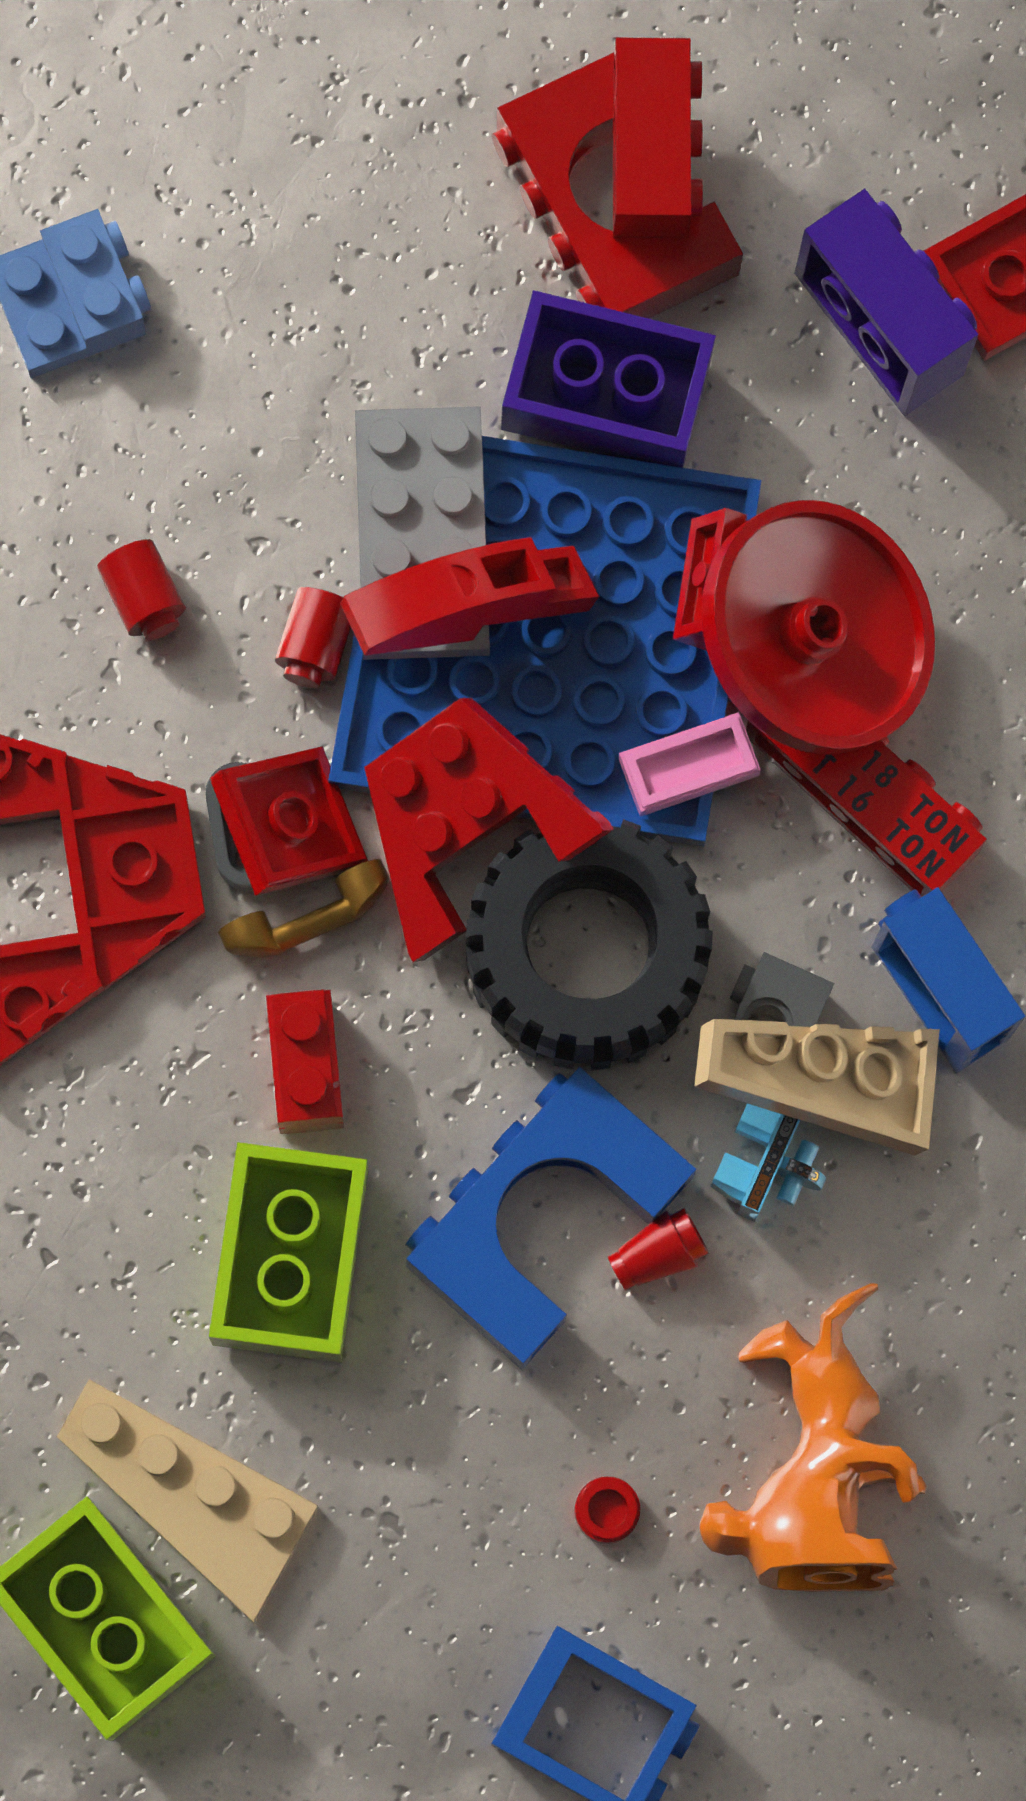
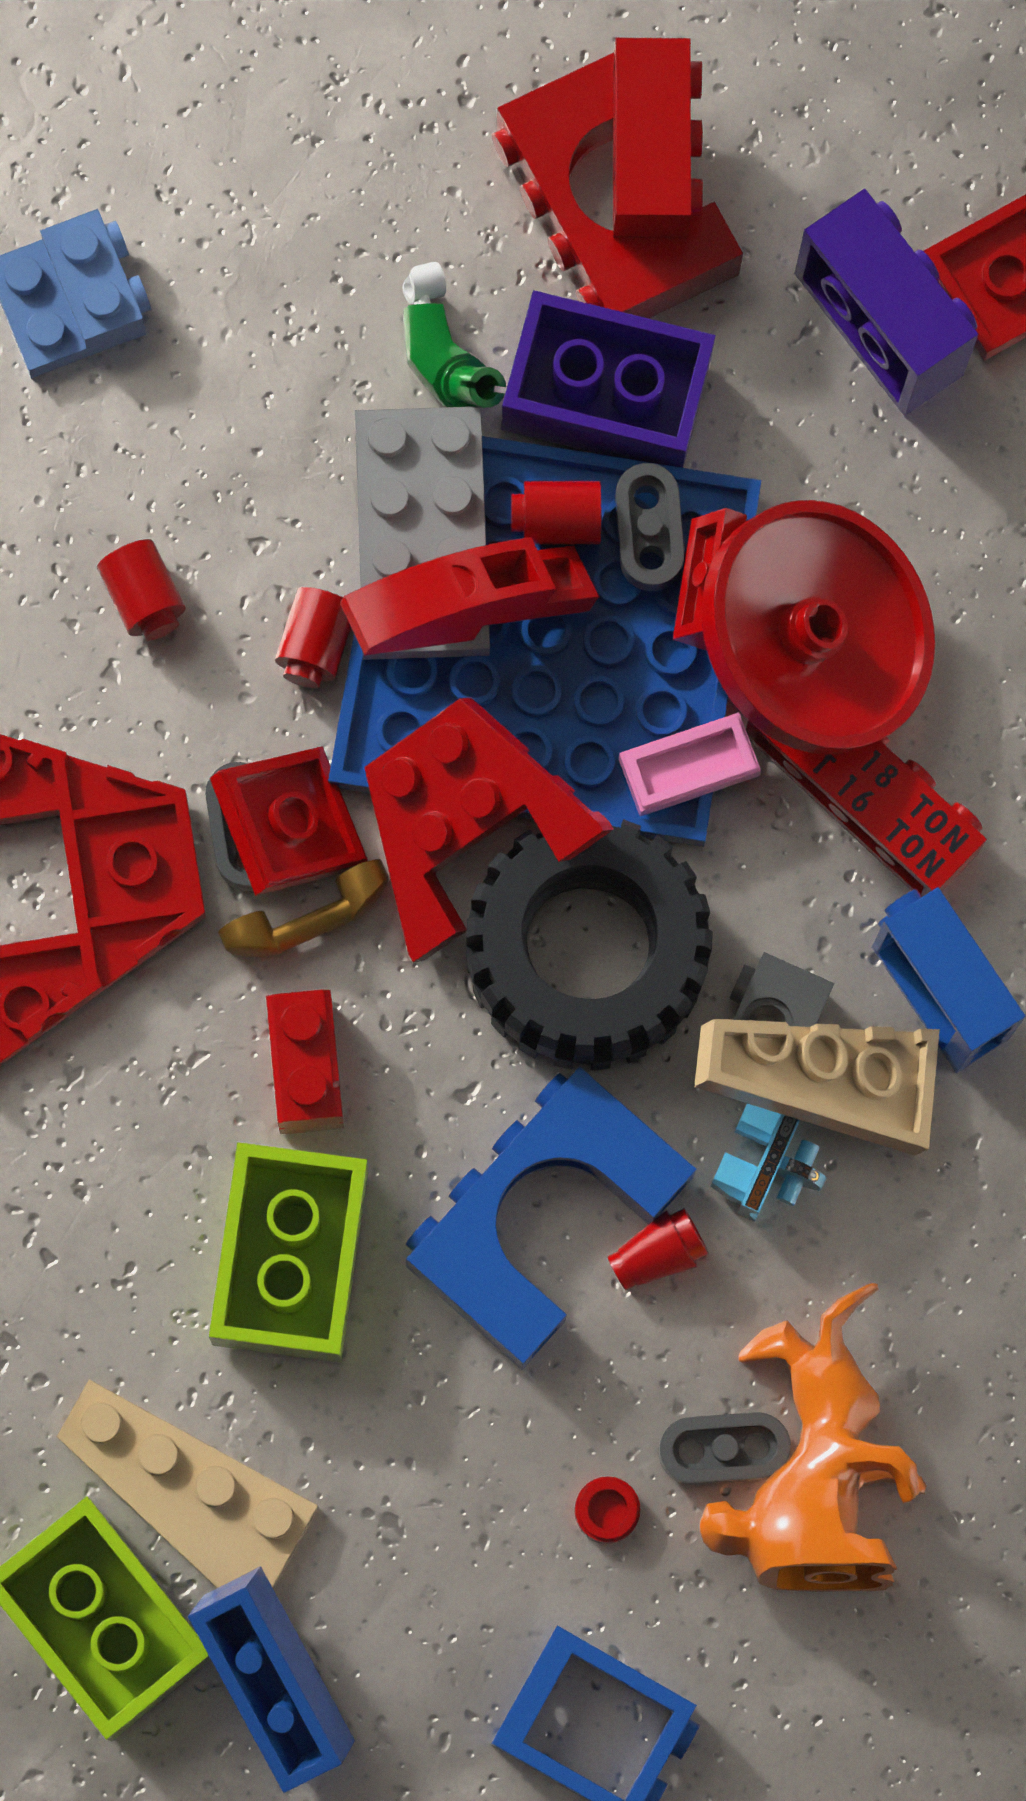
(272, 1679): none -> blue brick
(431, 354): none -> green arm
(558, 512): none -> red brick
(649, 530): none -> dark grey plate
(723, 1448): none -> dark grey plate

